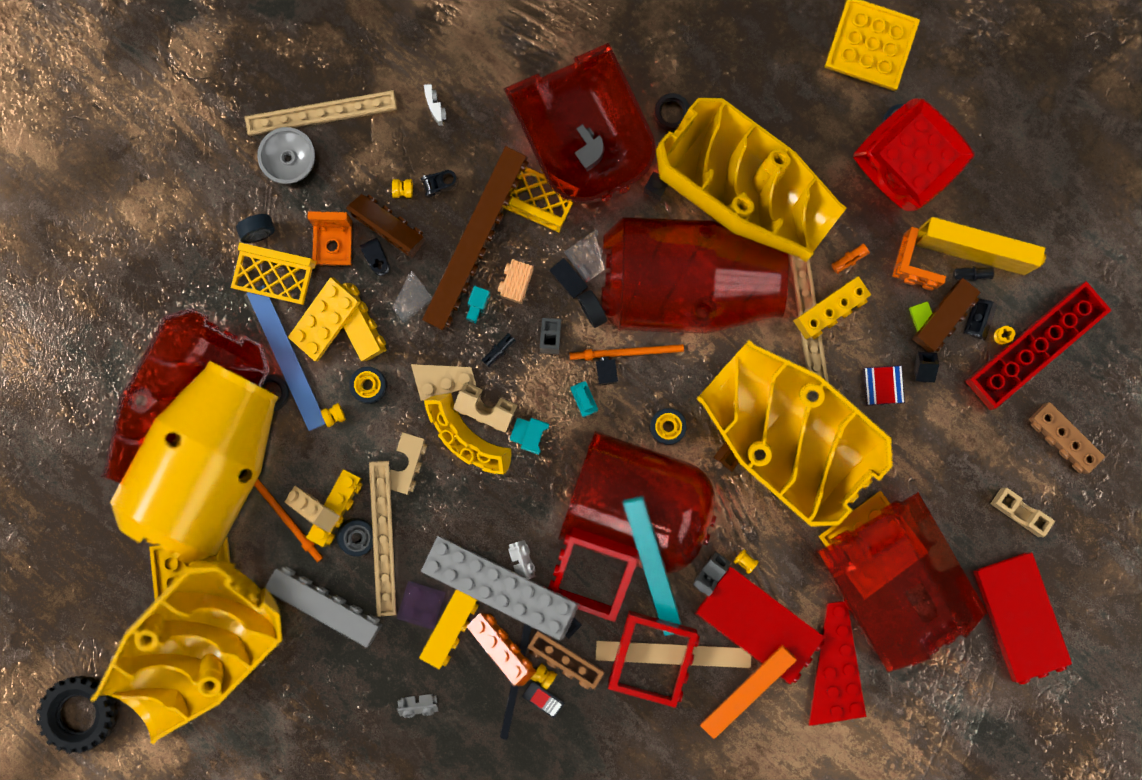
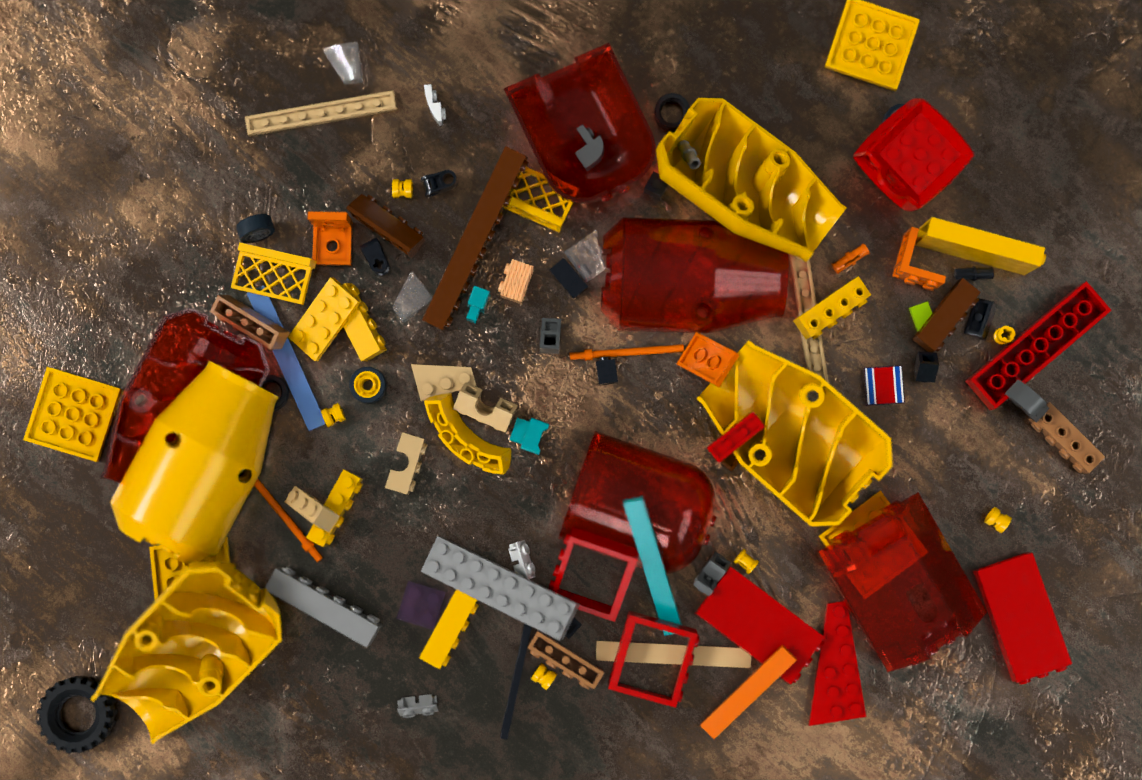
(72, 414): none -> yellow plate
(249, 322): none -> medium nougat brick
(279, 145): light grey dish -> none
(345, 533): wheel -> none
(346, 61): none -> clear slope
(382, 538): tan tile -> none
(498, 350): black pin -> none
(501, 649): brick -> none
(543, 699): slope -> none
(584, 399): teal piece -> none
(592, 308): black tyre -> none
(679, 426): wheel -> none
(689, 154): none -> light grey pin
(707, 359): none -> orange tile
(736, 437): none -> red tile
(997, 519): none -> yellow wheel
(1026, 516): tan arch -> none
(1027, 400): none -> dark grey brick

